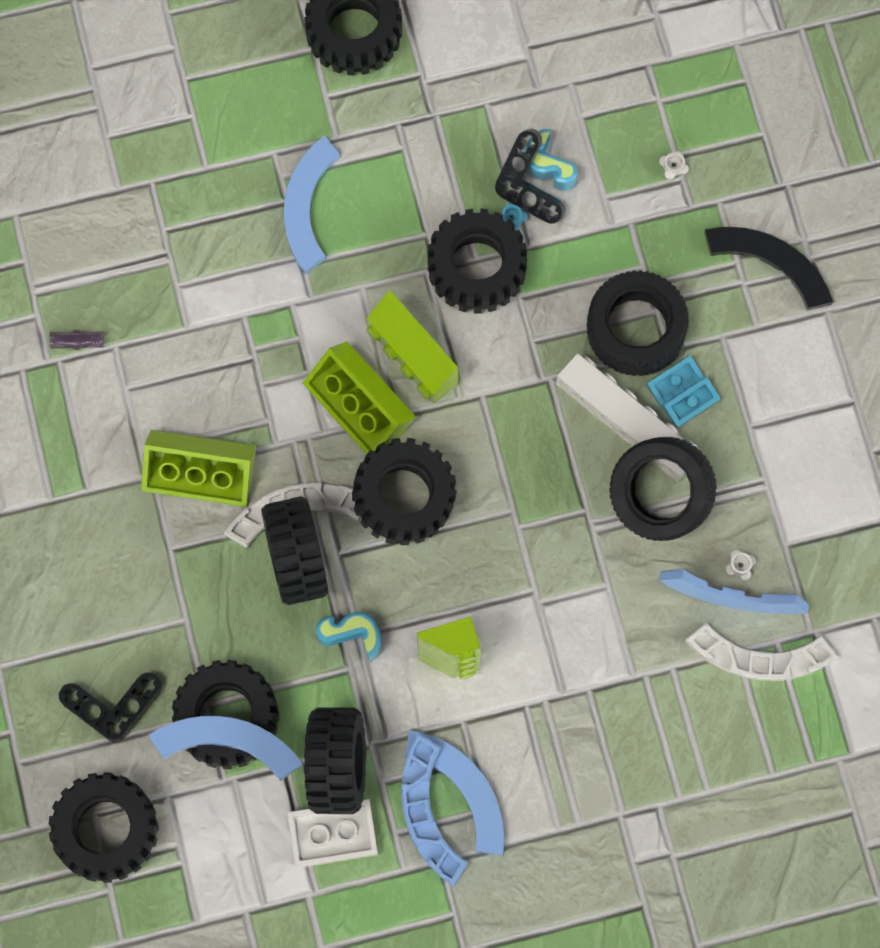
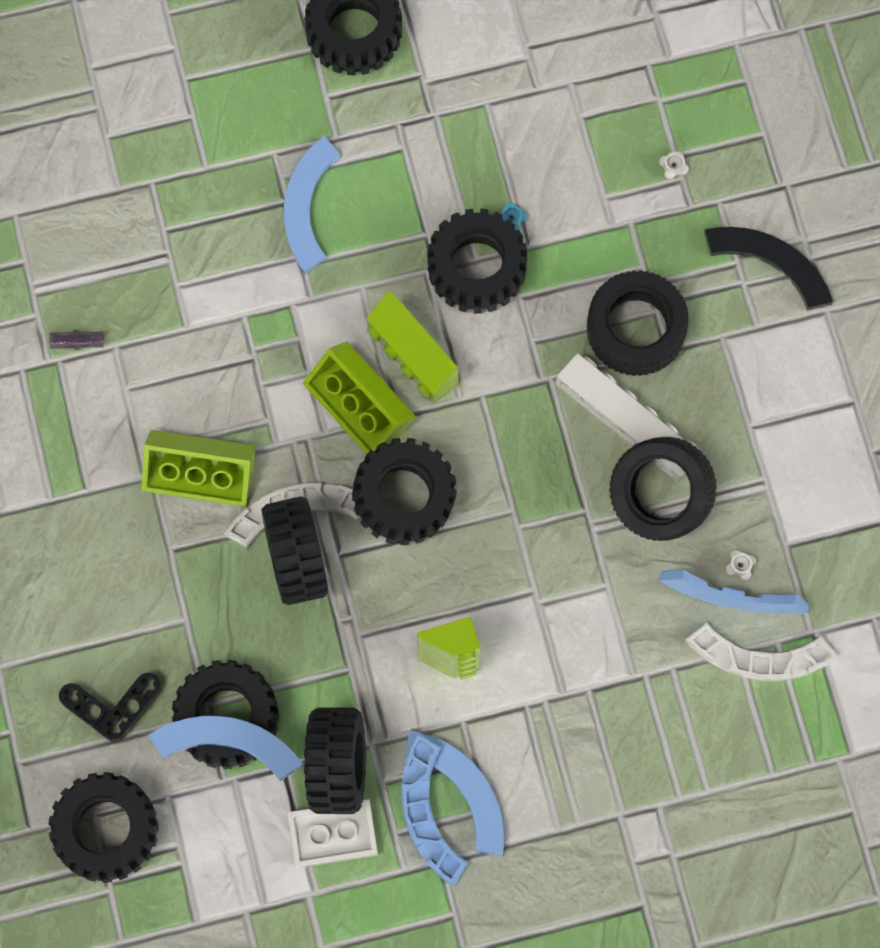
(351, 627): medium azure animal -> none
(518, 178): black beam -> none
(550, 167): medium azure animal -> none
(682, 391): medium azure slope -> none

